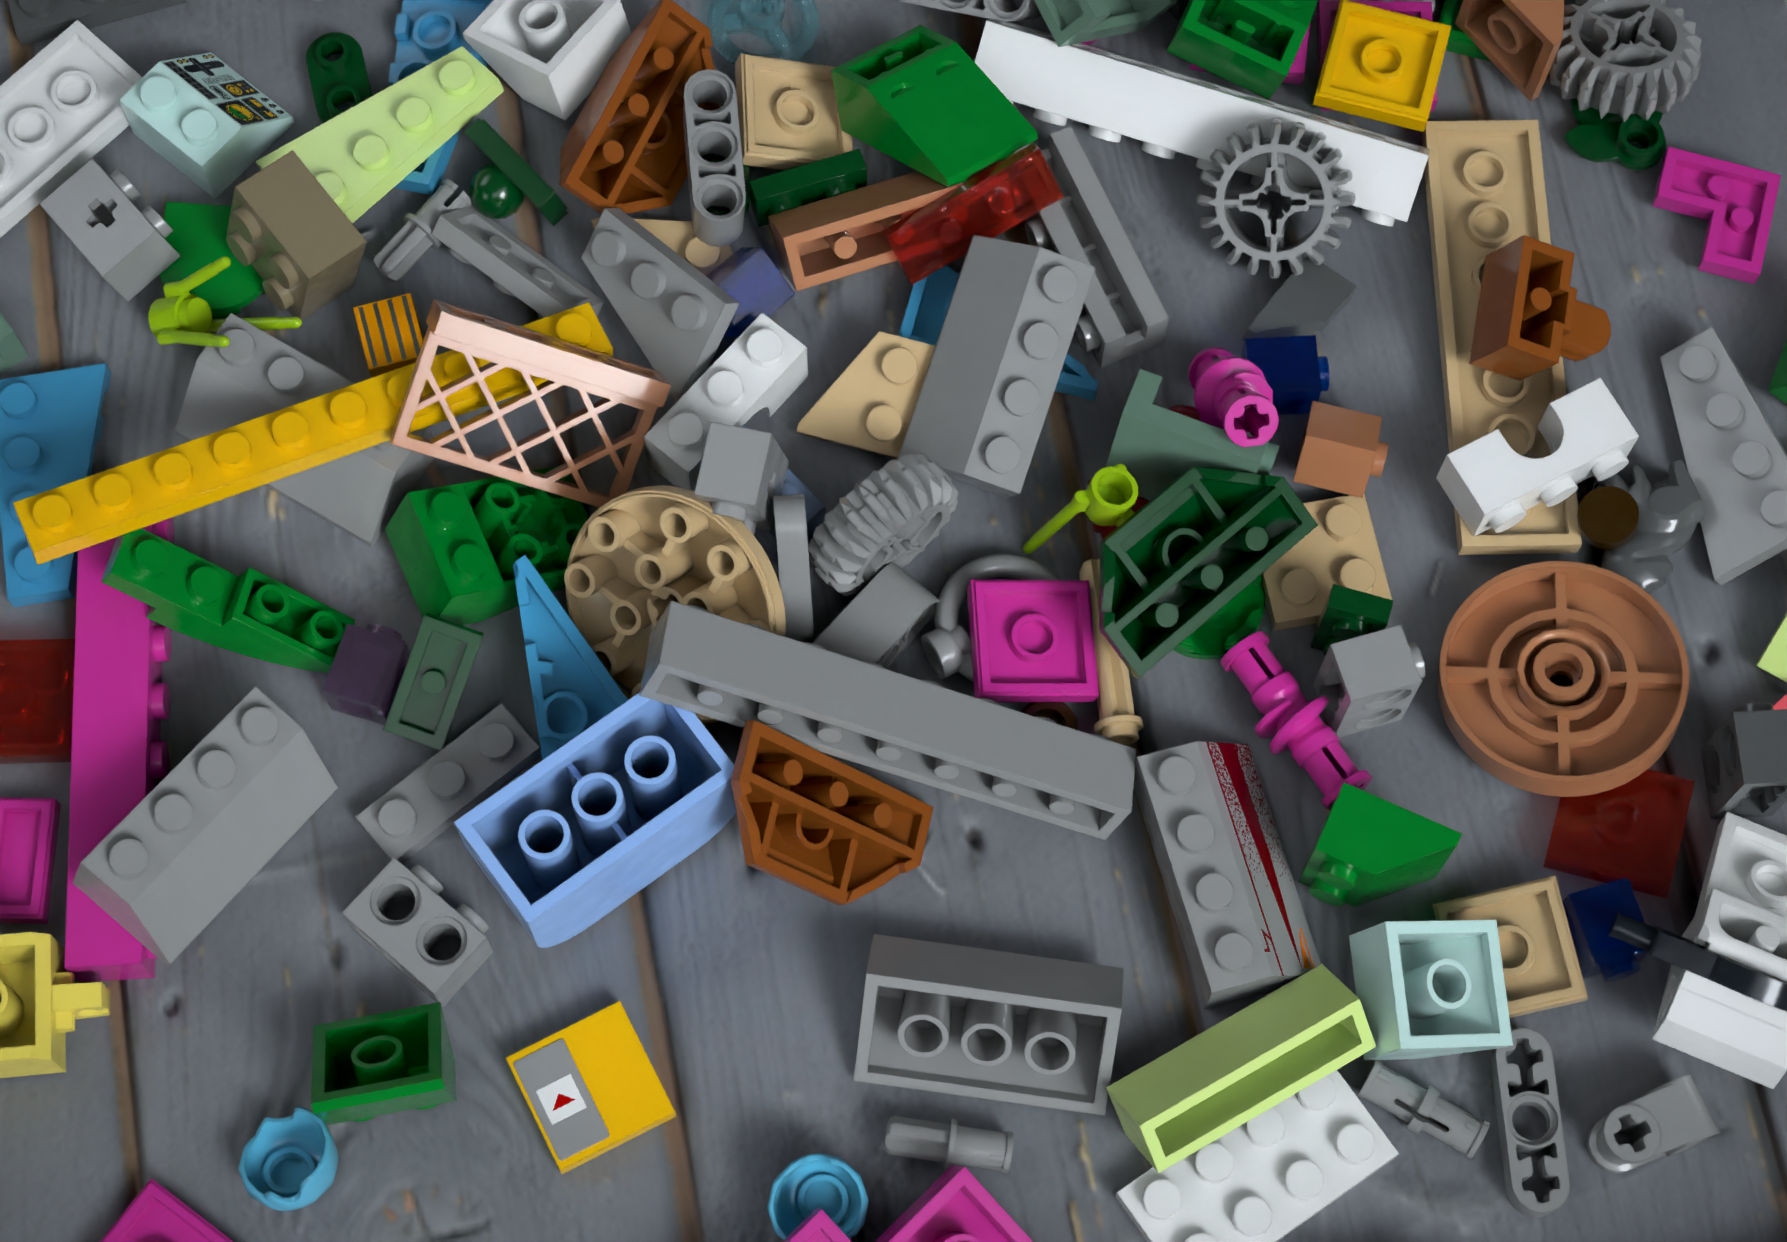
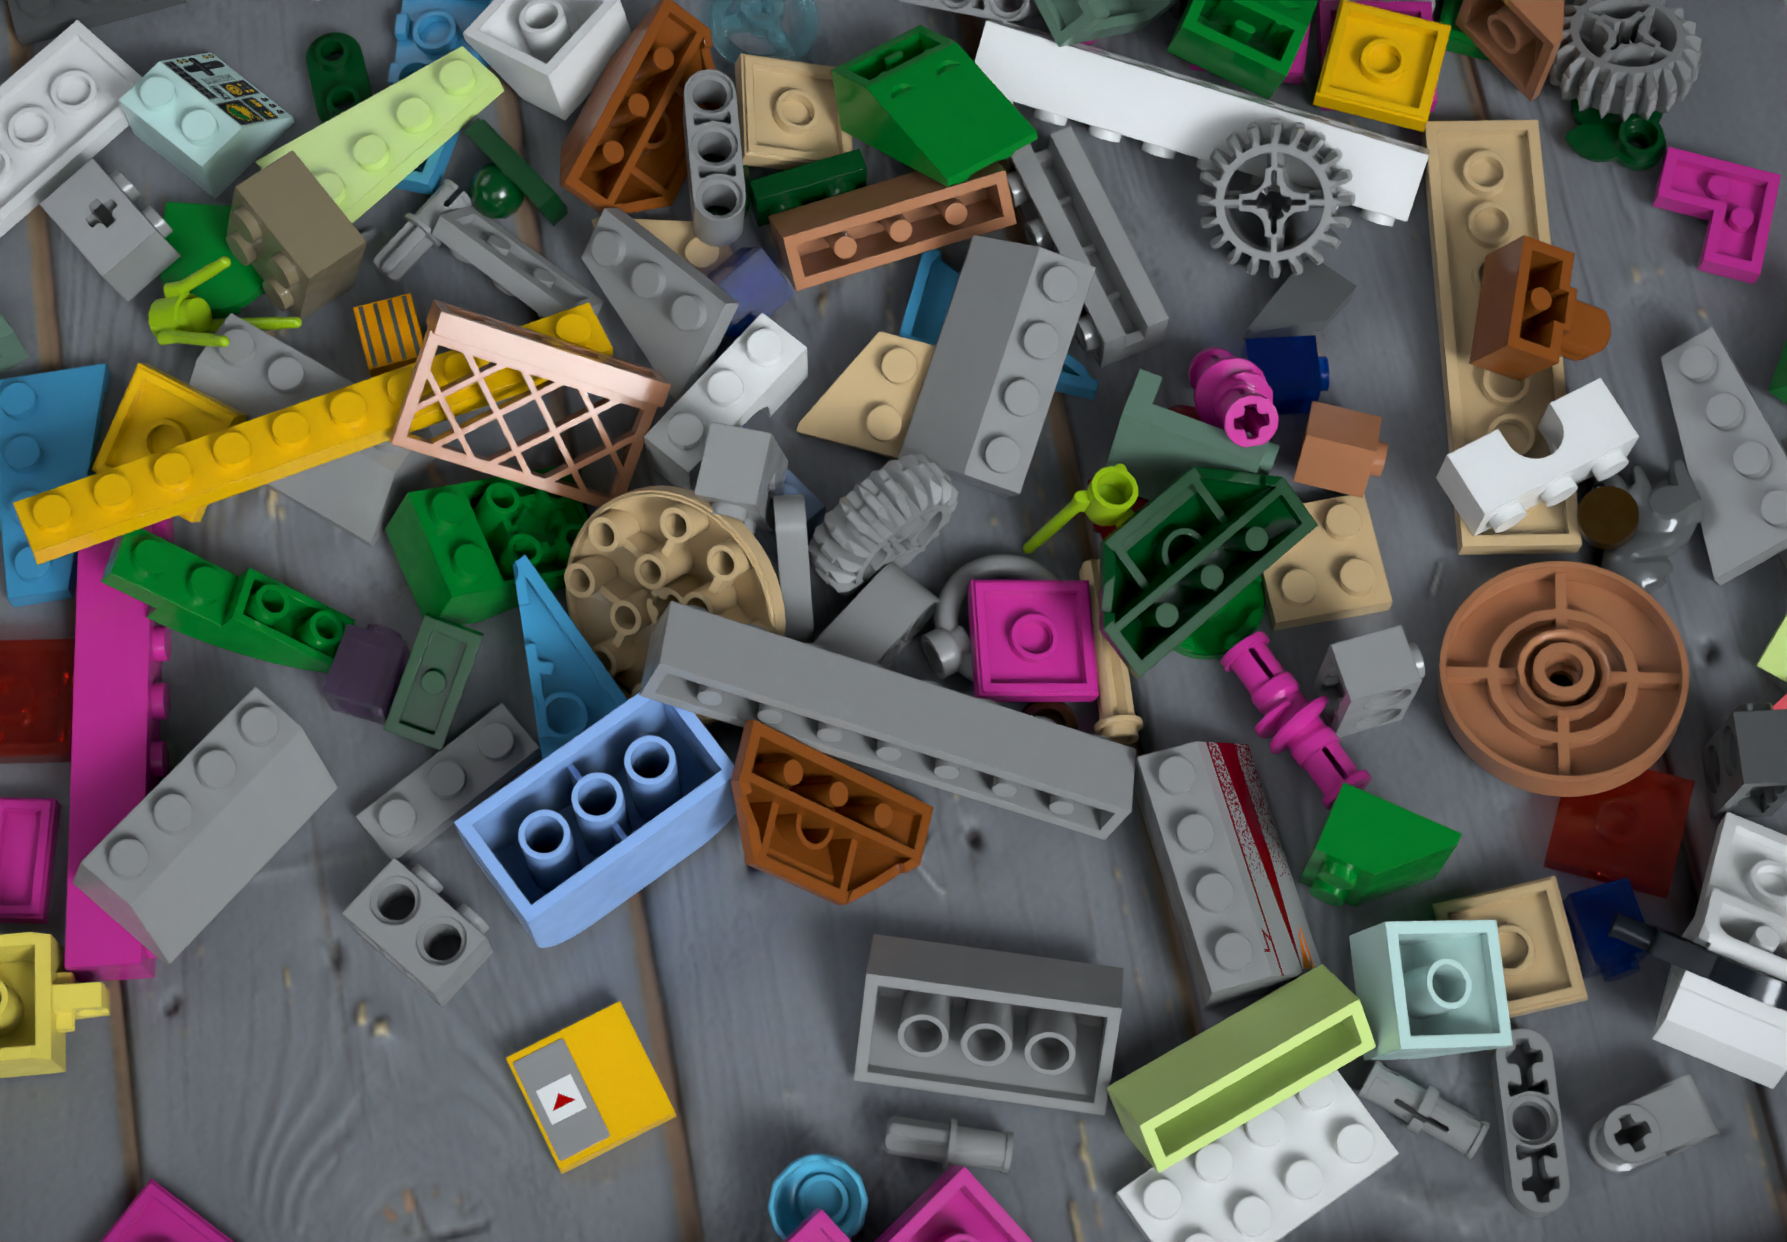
(160, 415): none -> yellow tile
(289, 1161): medium azure hair -> none
(382, 1064): green slope -> none
(977, 207): clear red tile -> none
(1349, 615): dark green plate -> none

